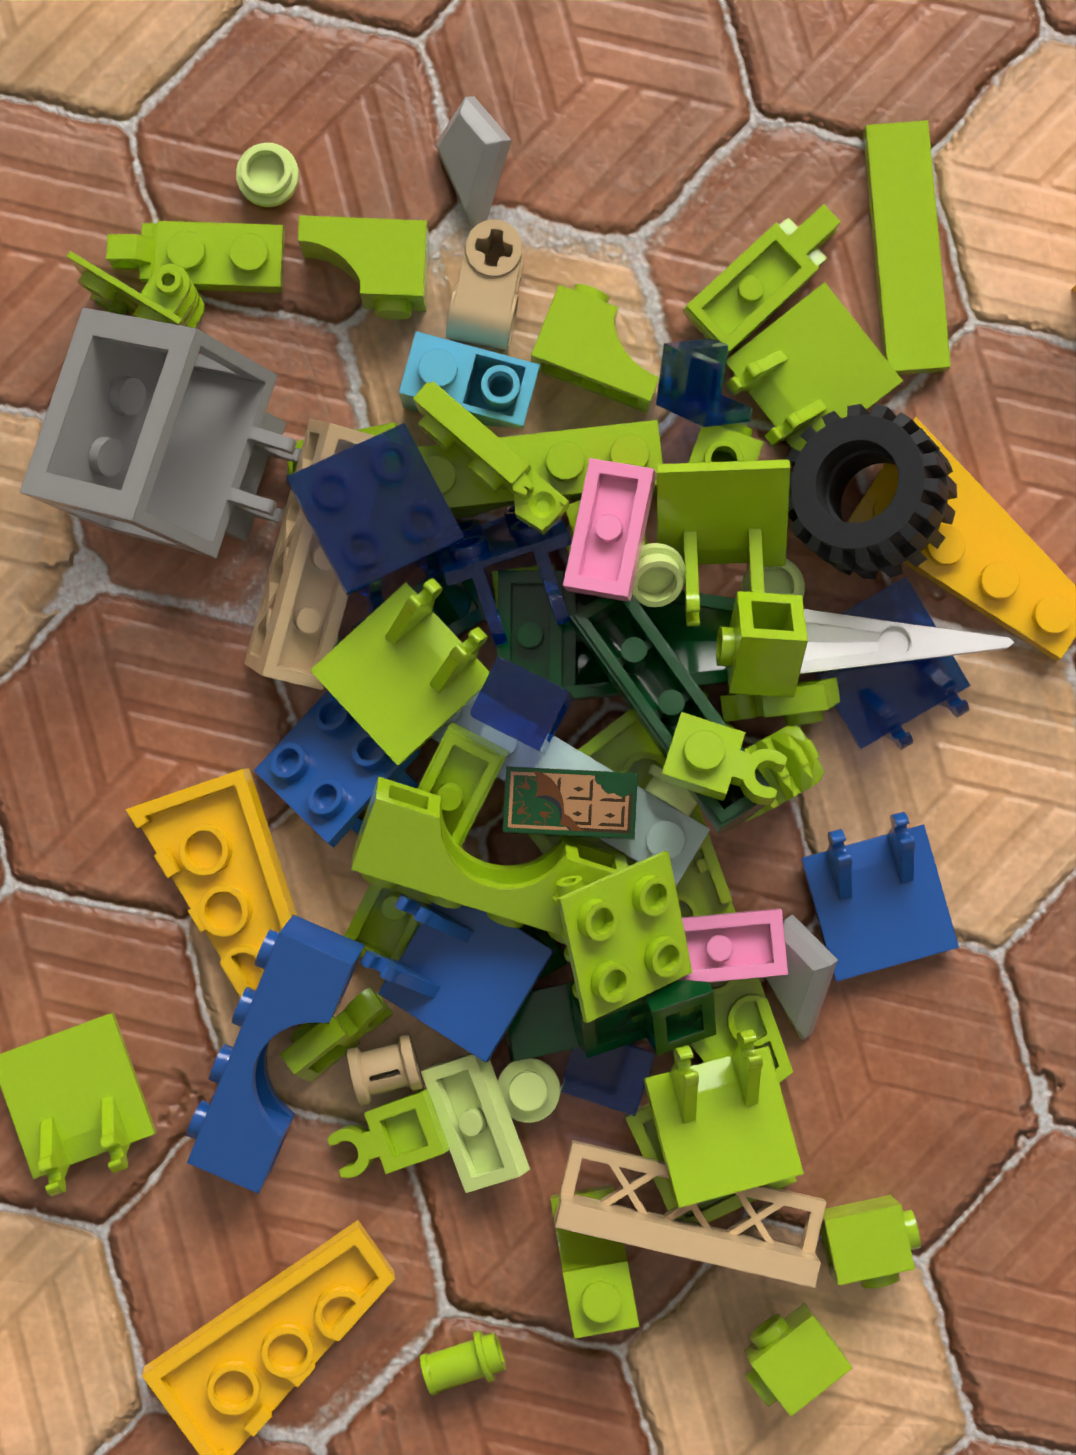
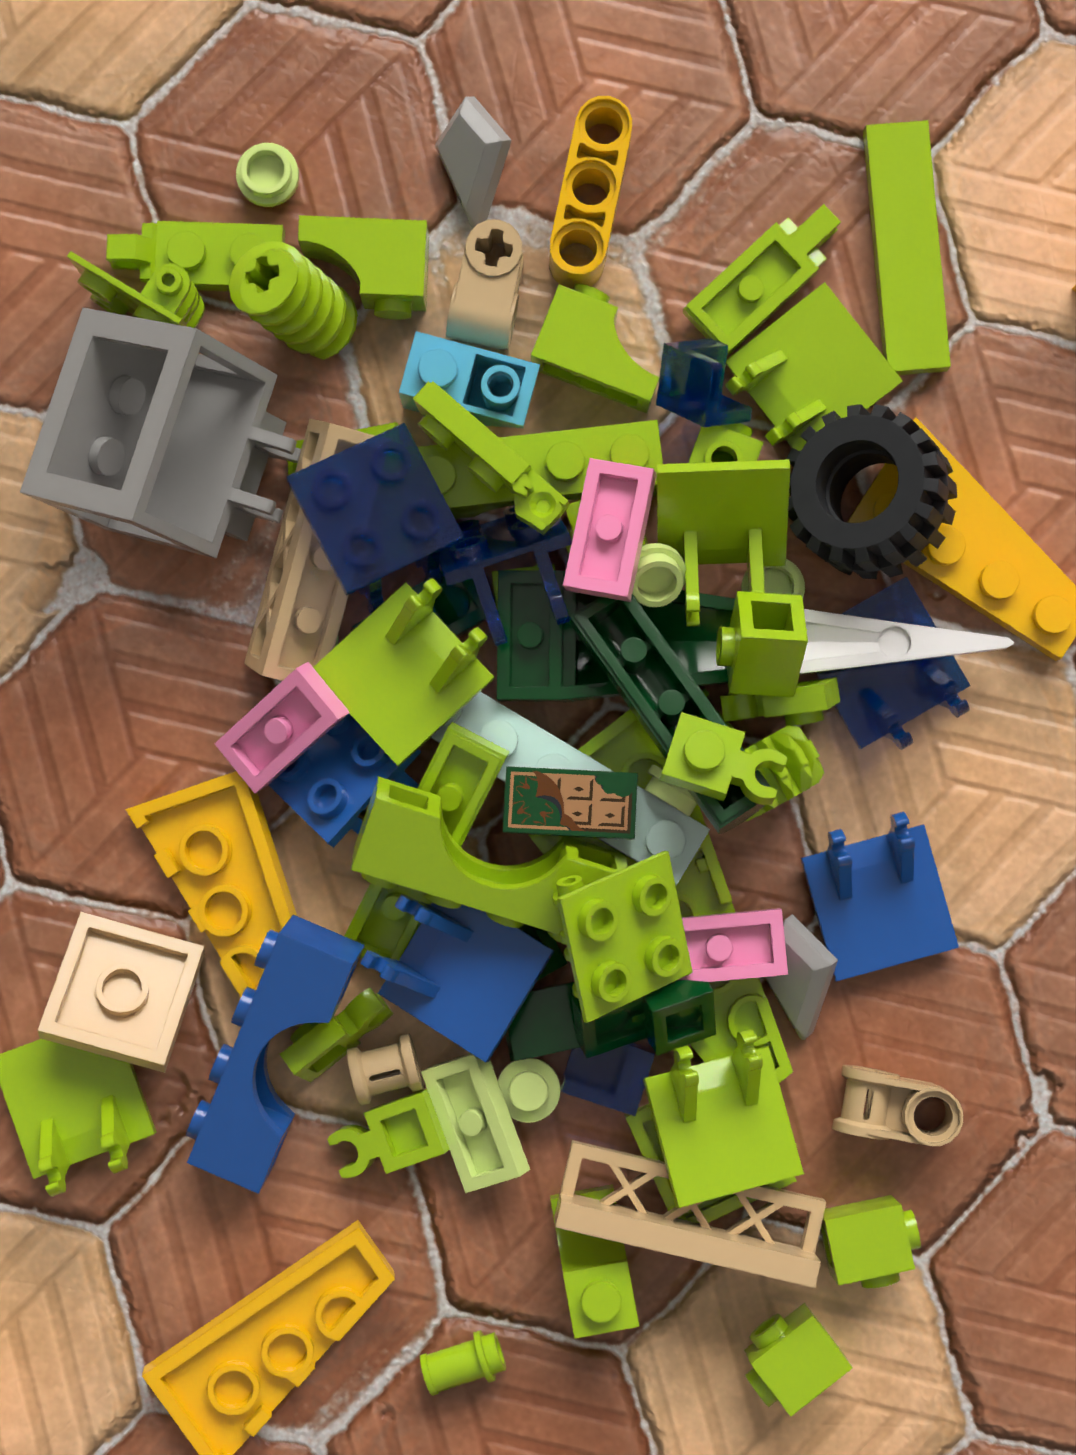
(121, 992): none -> plate
(281, 727): none -> bright pink plate
(293, 299): none -> lime piece
(521, 705): clear blue panel -> none
(596, 165): none -> yellow beam
(892, 1107): none -> tan piece

